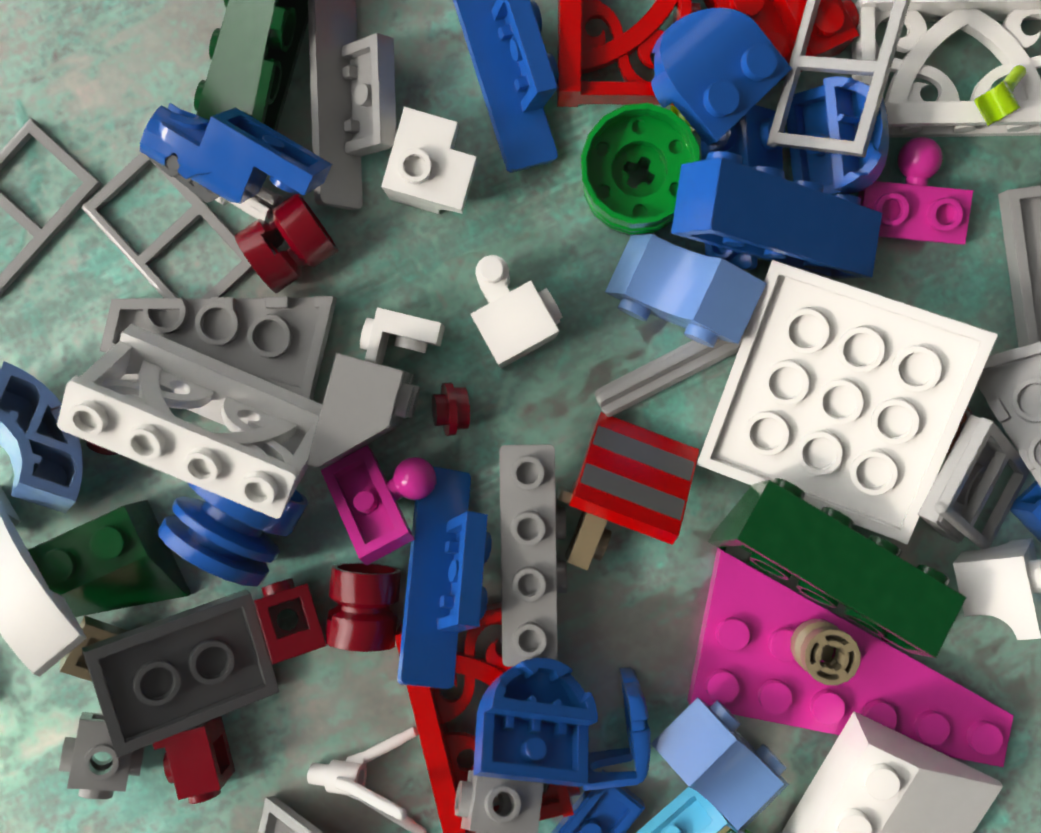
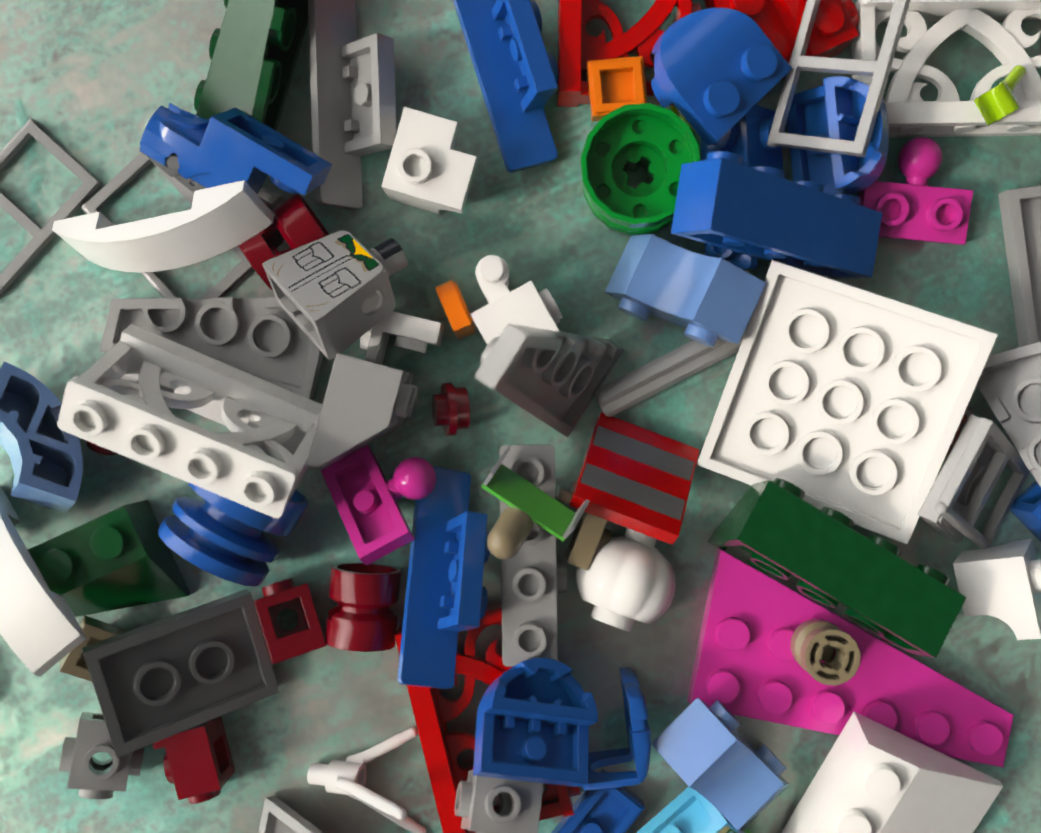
(216, 223): none -> white slope
(336, 287): none -> light grey torso
(456, 309): none -> orange tile
(527, 506): none -> piece
(548, 371): none -> light grey wing
(615, 84): none -> orange tile
(627, 581): none -> white plant

